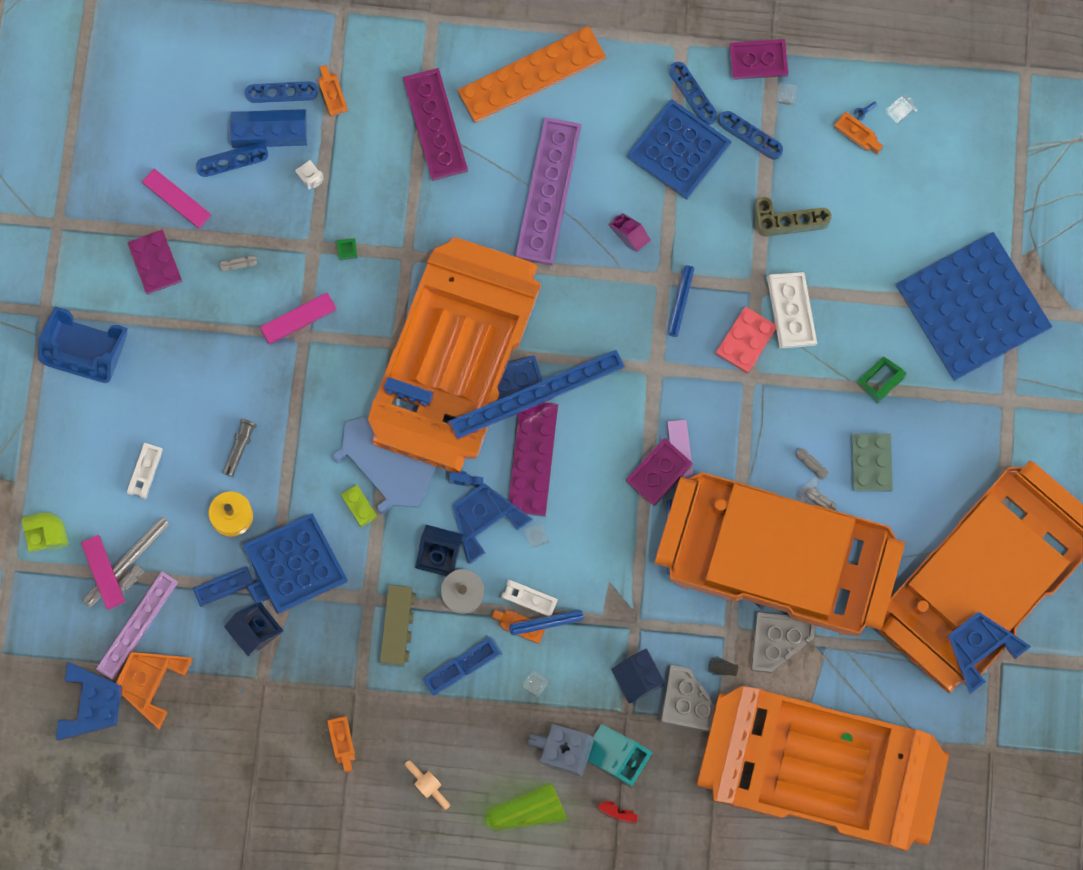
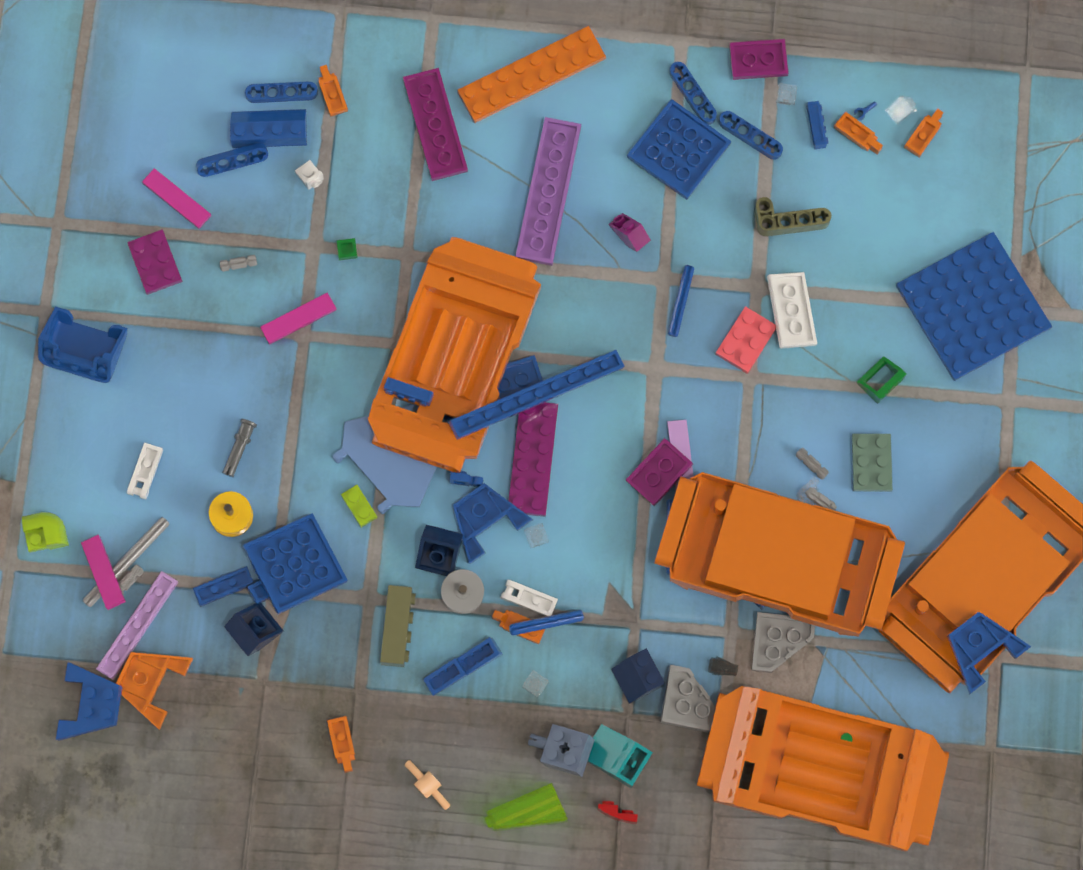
(816, 124): none -> blue piece
(924, 133): none -> orange hinge

